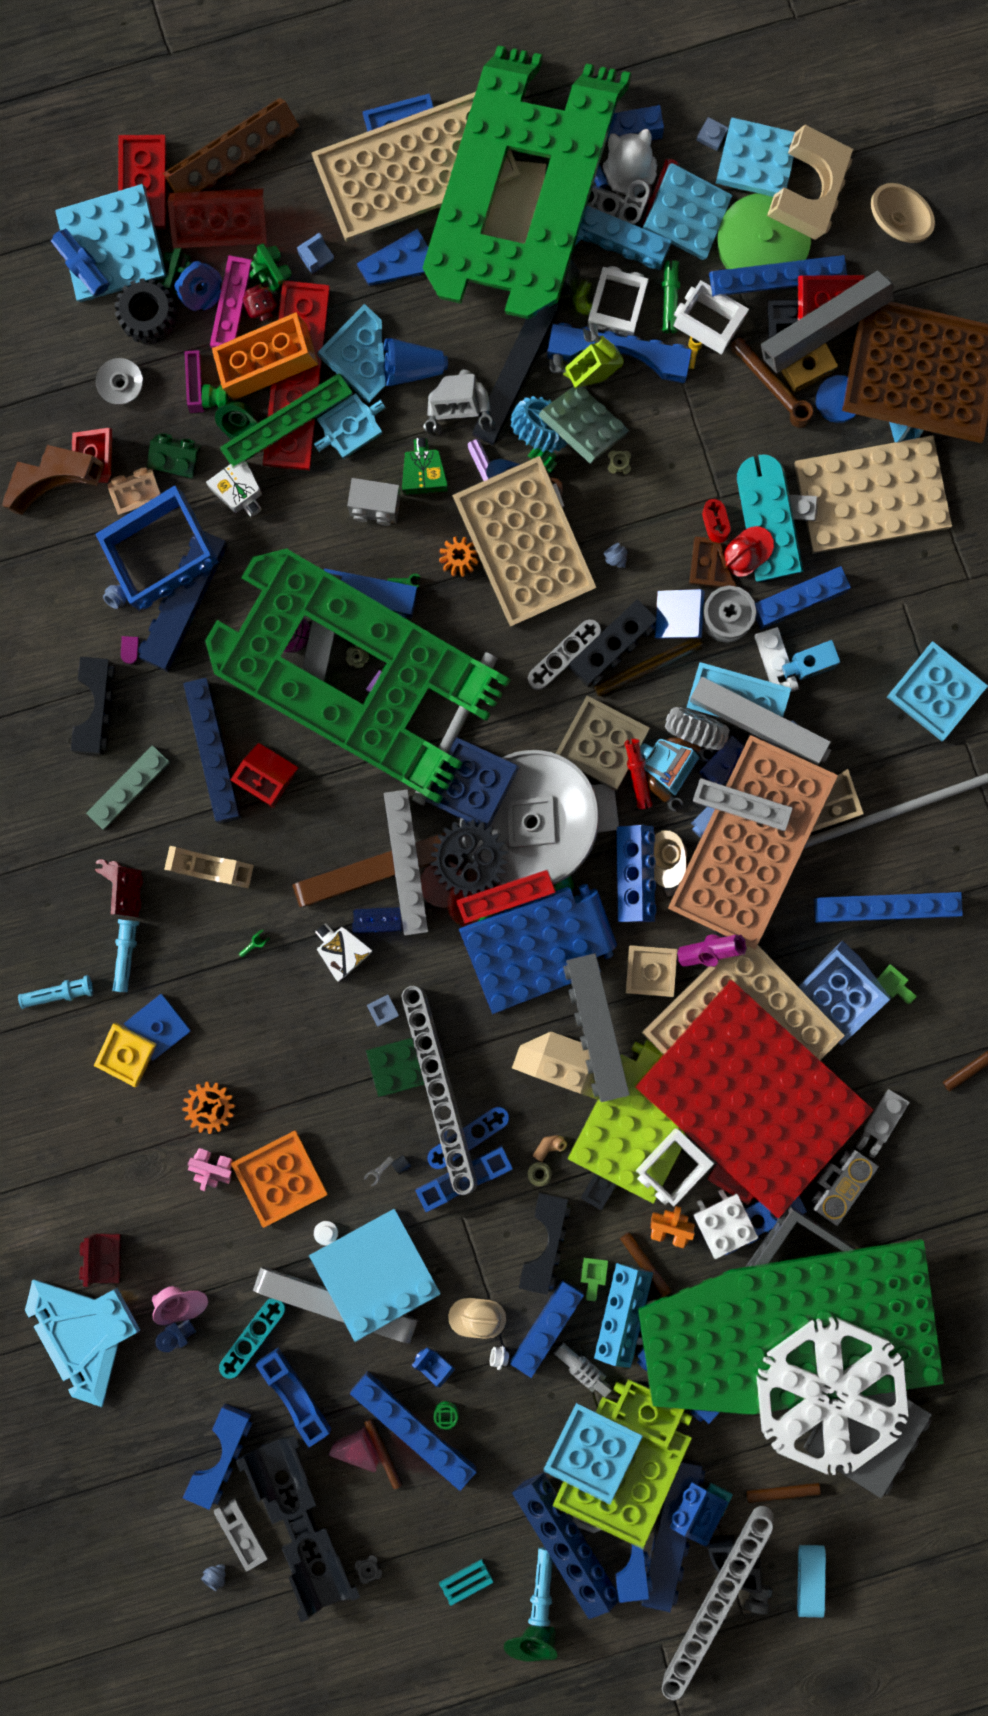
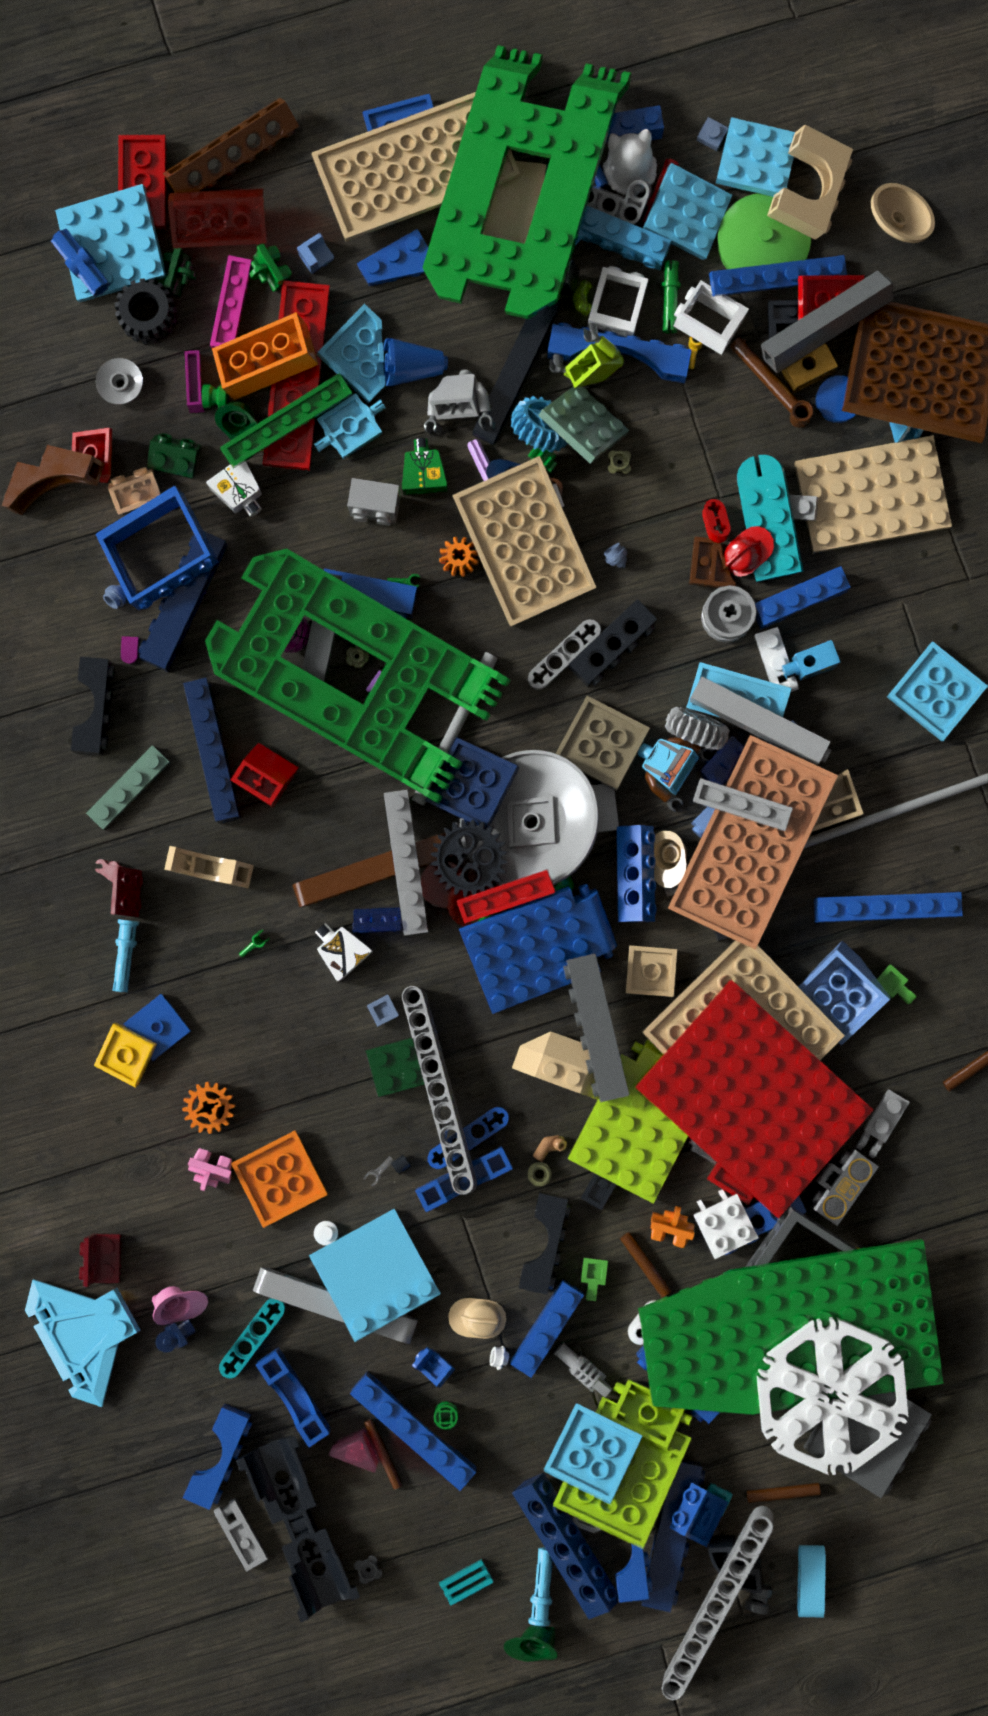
(66, 991): medium azure pin -> none
(190, 278): blue plate -> none
(214, 1577): sand blue plate -> none
(259, 302): dark red head -> none
(621, 1317): dark azure brick -> none
(636, 765): red pin -> none
(648, 666): dark brown axle -> none
(679, 614): tile -> none
(688, 1183): white window -> none
(712, 950): magenta piece -> none

